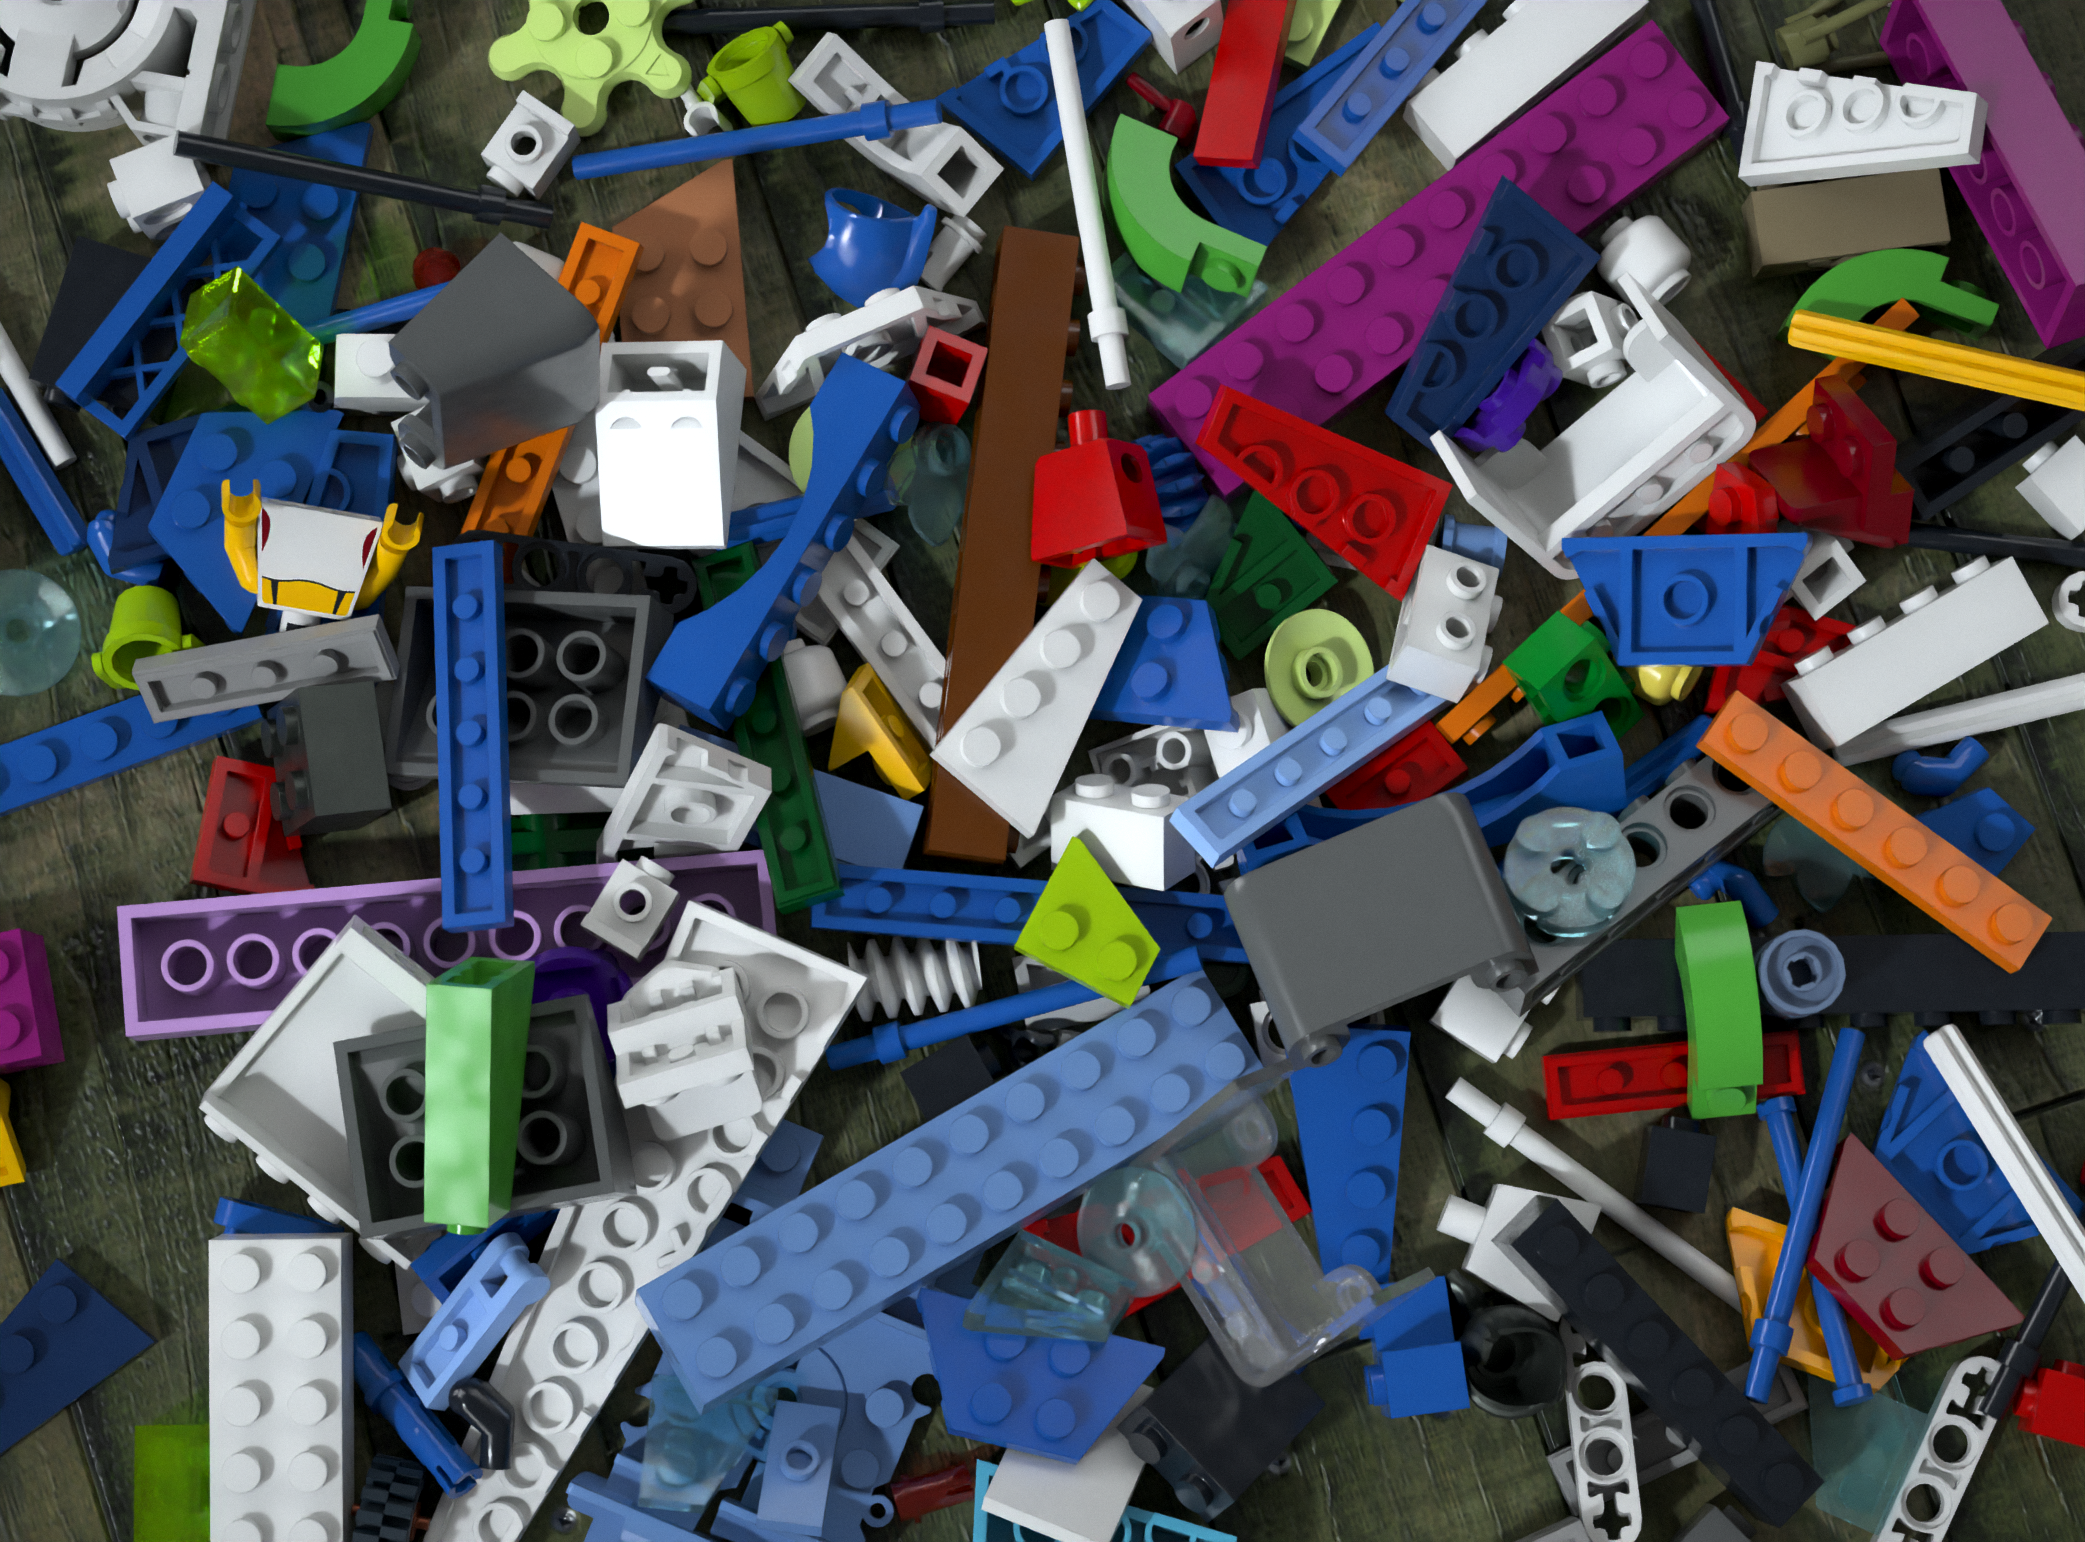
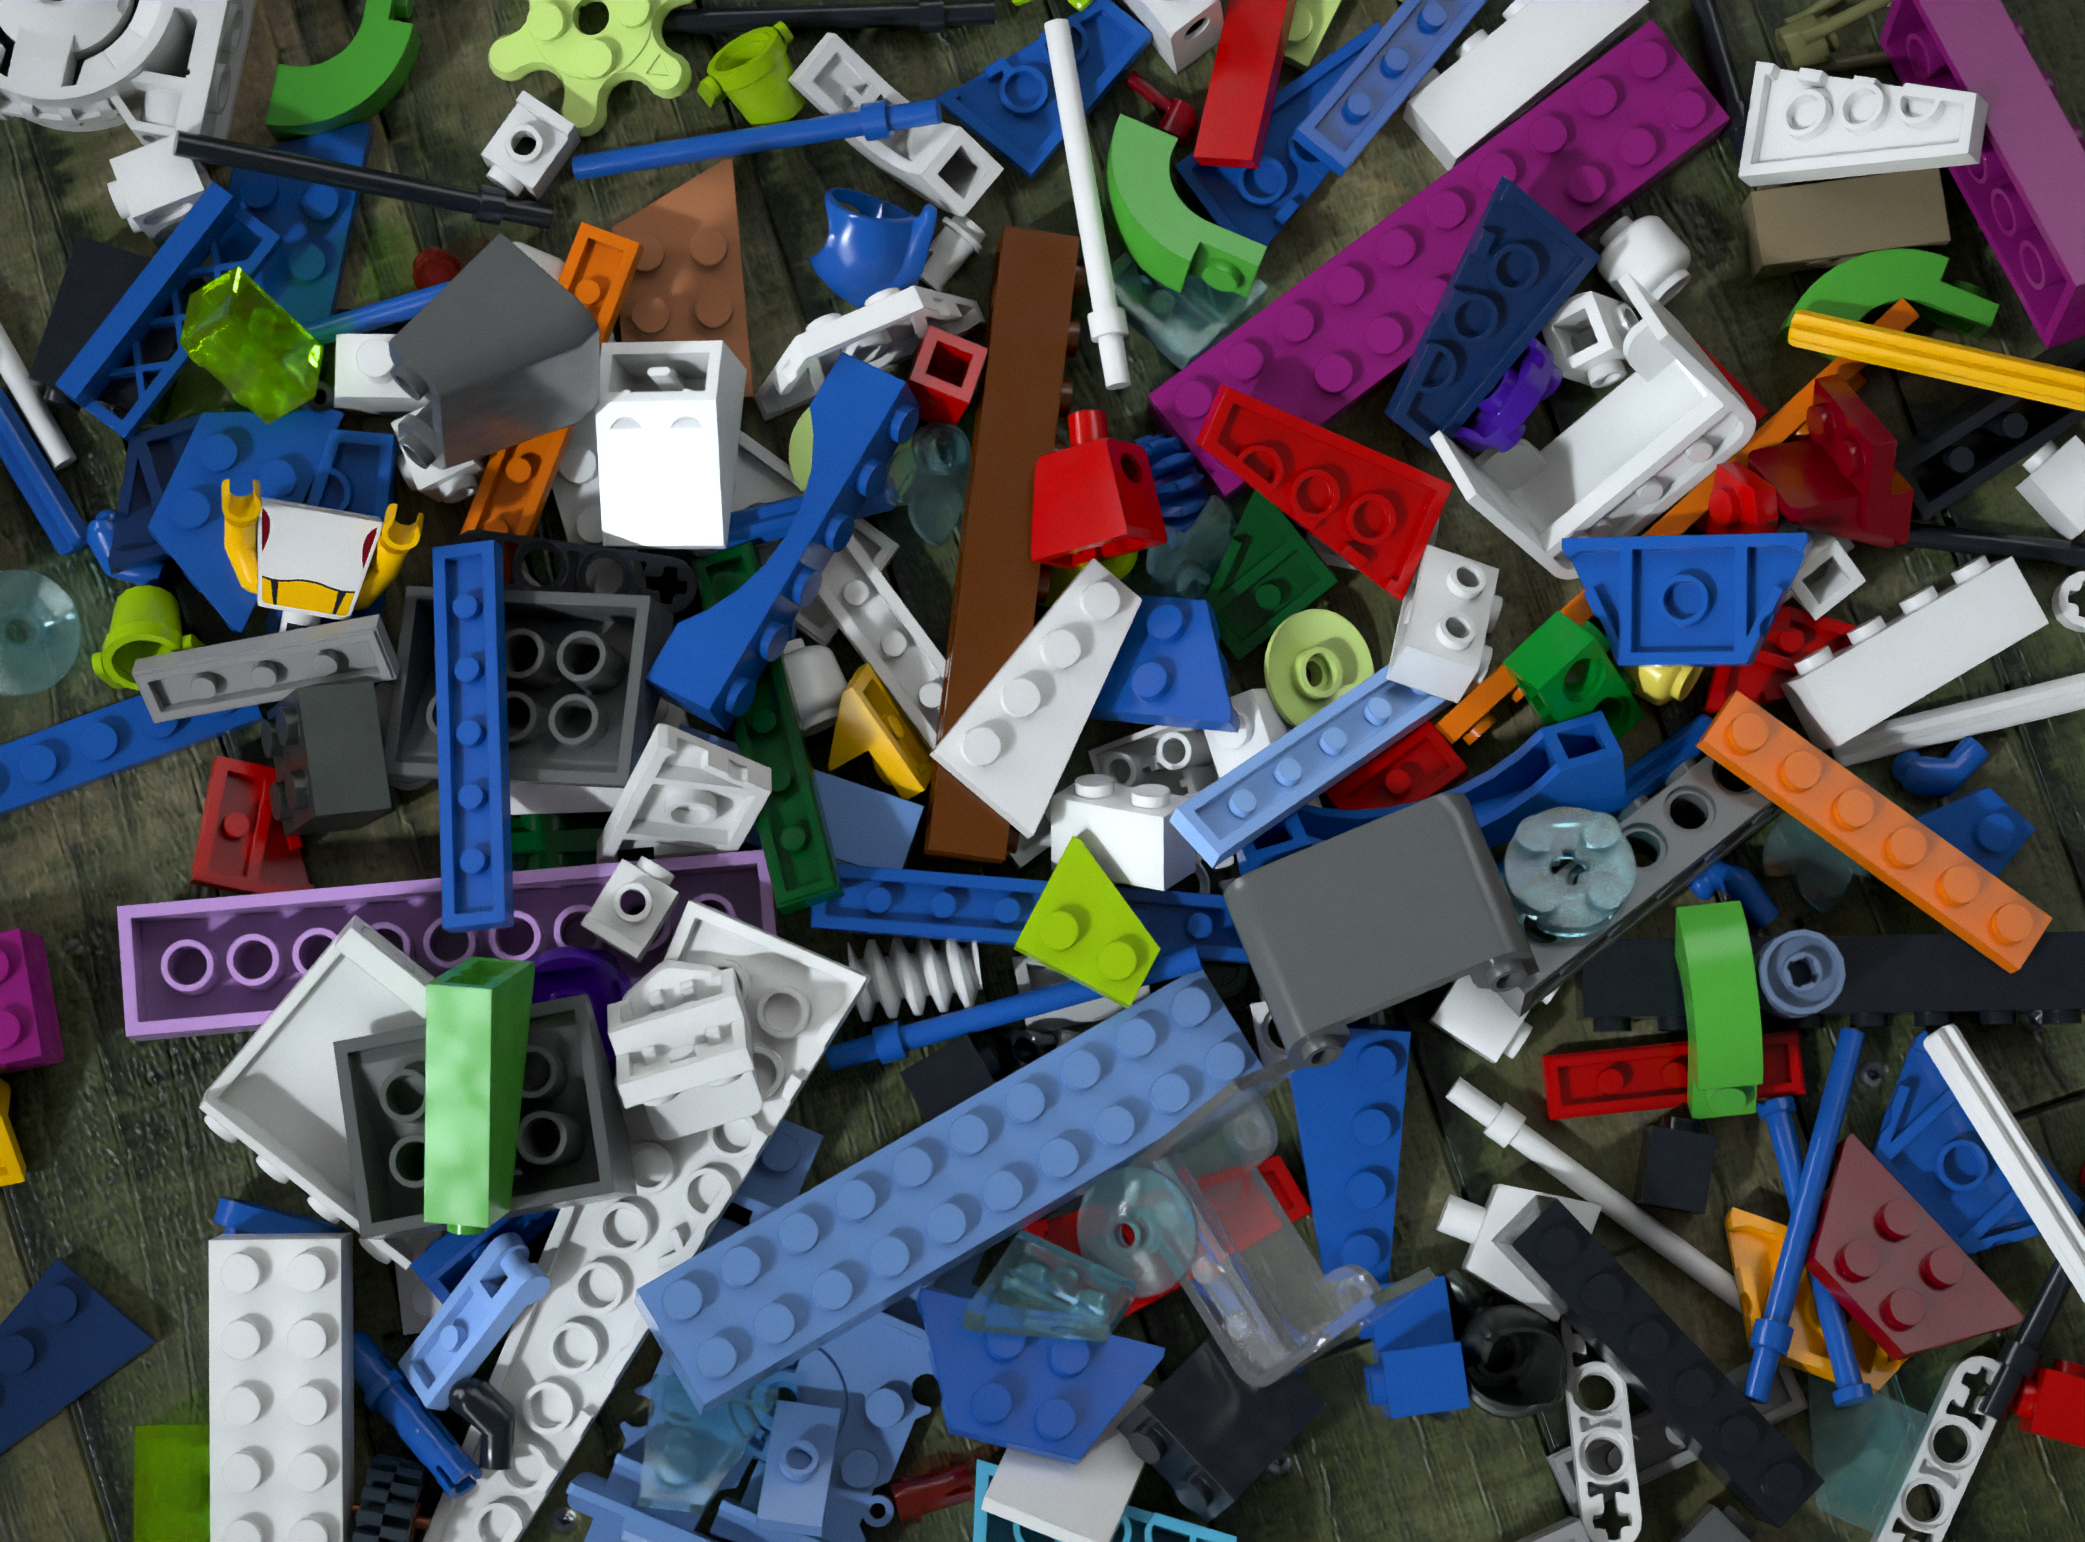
(702, 115): white hand -> none
(1474, 542): medium blue bush -> none

